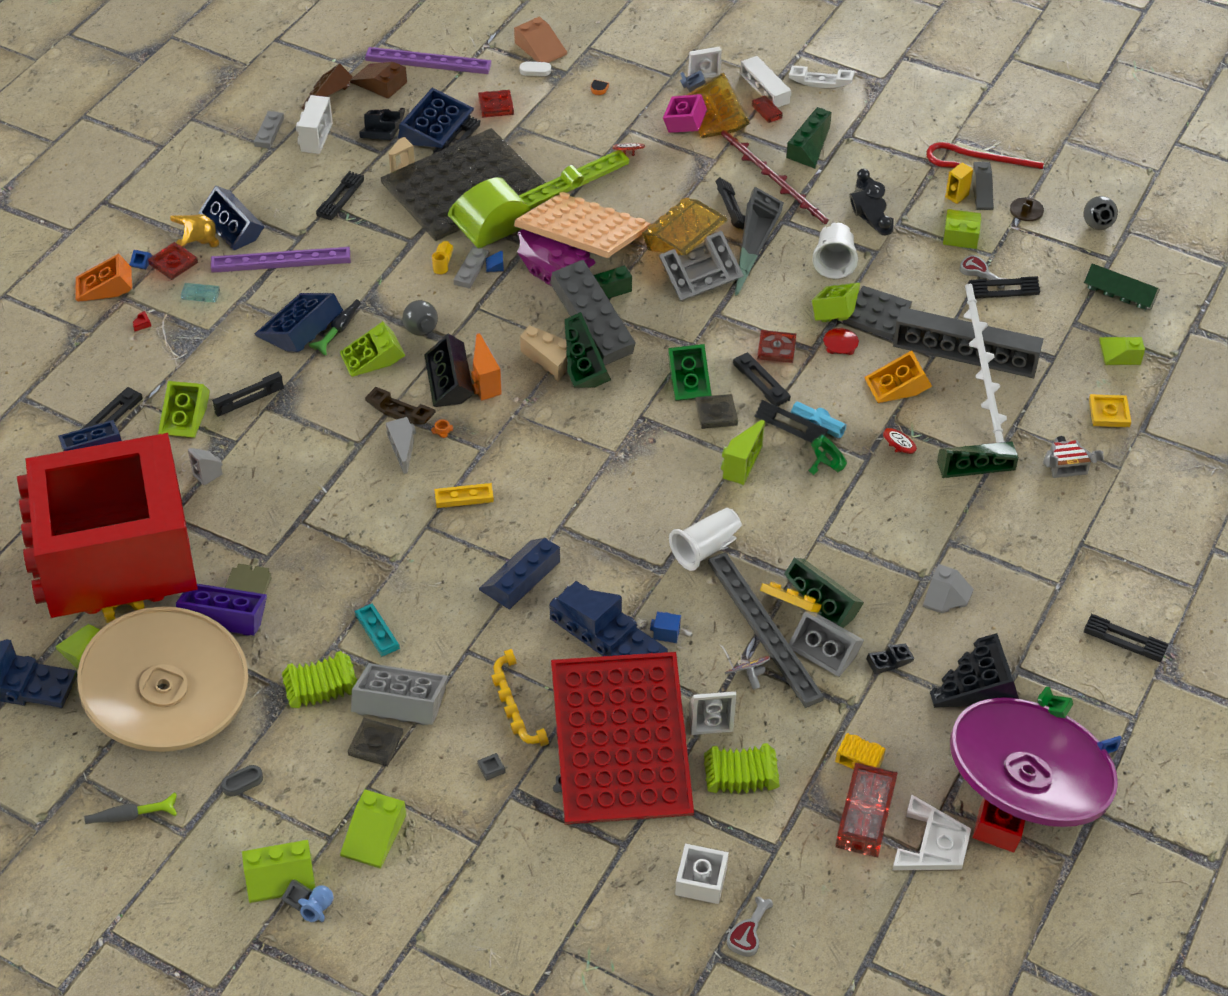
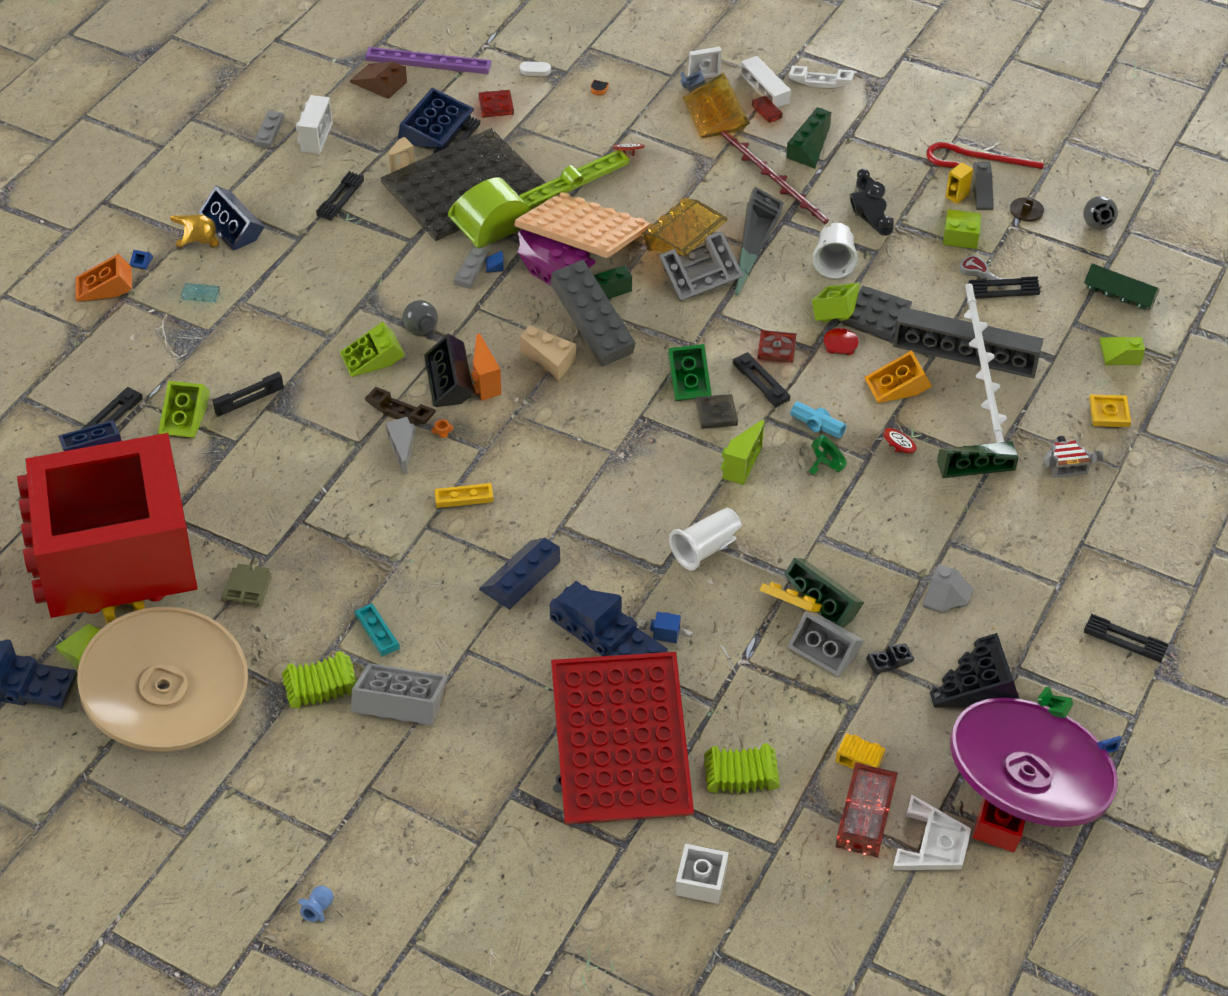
(131, 811): dark grey piece -> none
(141, 322): red tile -> none
(173, 260): clear red plate -> none
(204, 465): light grey slope -> none
(231, 608): dark purple slope -> none
(242, 780): dark grey tile -> none
(273, 868): lime slope -> none
(280, 259): medium lavender tile -> none
(295, 892): dark grey tile -> none
(300, 321): dark blue slope -> none
(331, 82): reddish brown wedge -> none
(337, 326): piece -> none
(373, 828): lime slope -> none
(375, 741): clear smoke plate -> none
(381, 124): black slope -> none
(442, 257): yellow piece -> none
(491, 766): dark grey tile -> none
(511, 709): yellow bar -> none
(539, 40): nougat slope -> none
(583, 358): dark green wedge -> none
(684, 113): dark pink brick -> none
(712, 713): white slope -> none
(727, 193): black container -> none
(743, 936): light grey piece -> none
(751, 671): light grey shield -> none
(766, 630): dark grey plate -> none
(768, 412): black container -> none

